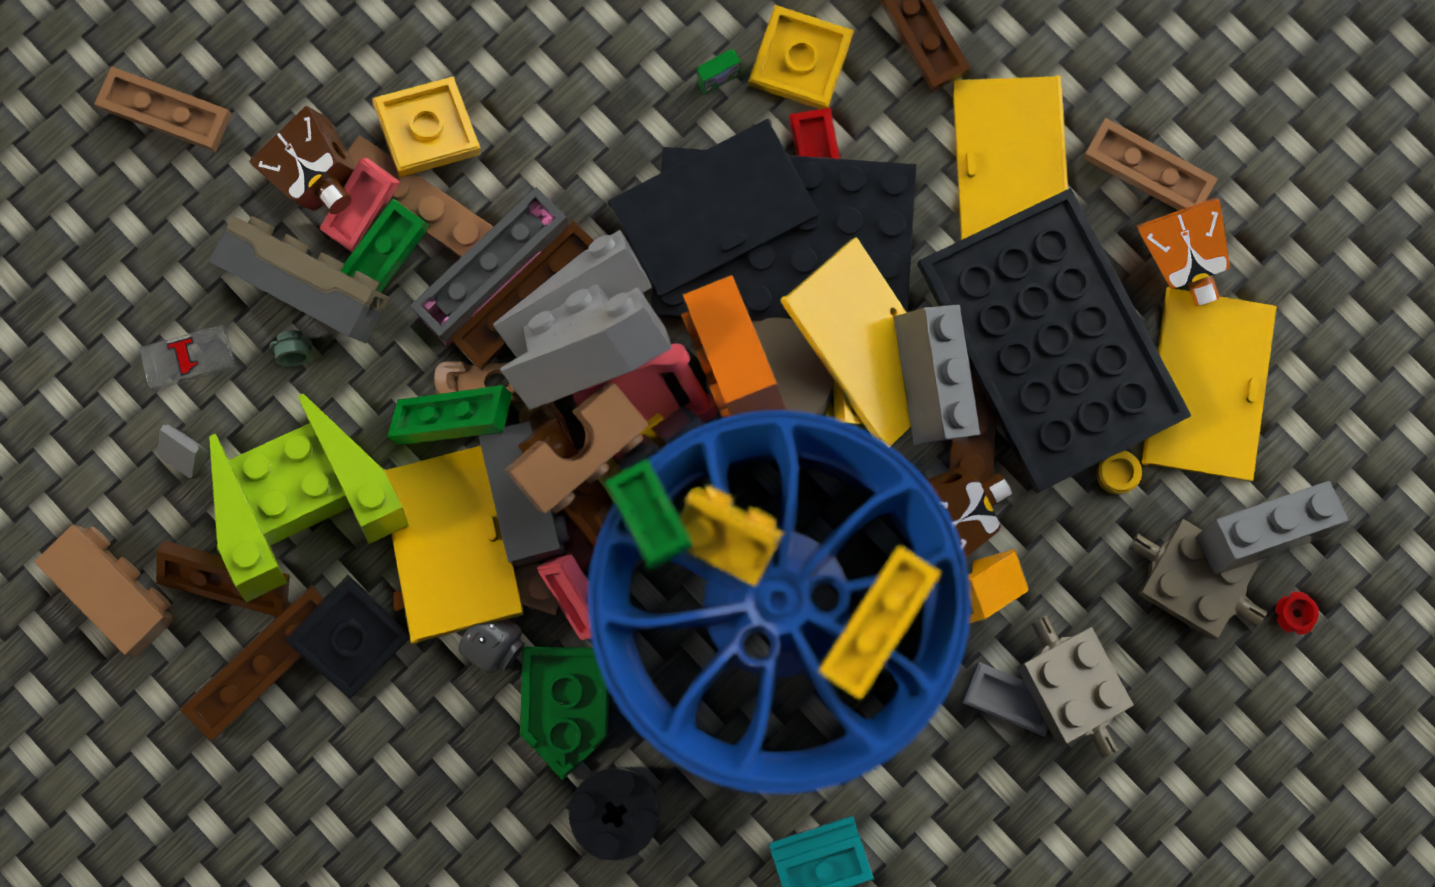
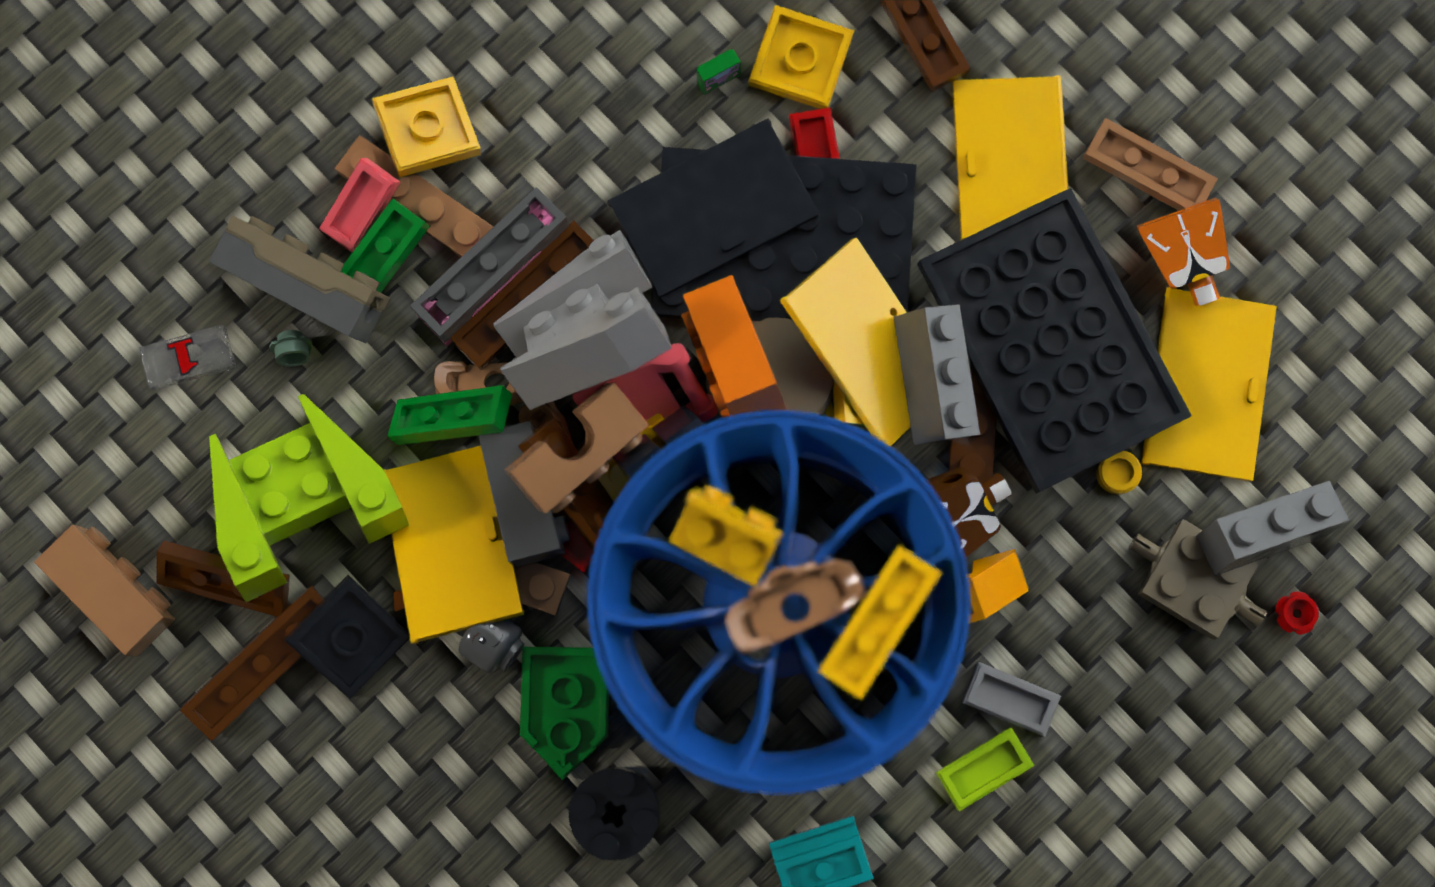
(163, 109): medium nougat plate -> none
(181, 451): light grey slope -> none
(308, 162): reddish brown torso -> none
(570, 591): coral tile -> none
(649, 514): green plate -> none
(759, 618): none -> medium nougat piece
(984, 769): none -> lime tile
(1075, 686): dark tan plate -> none

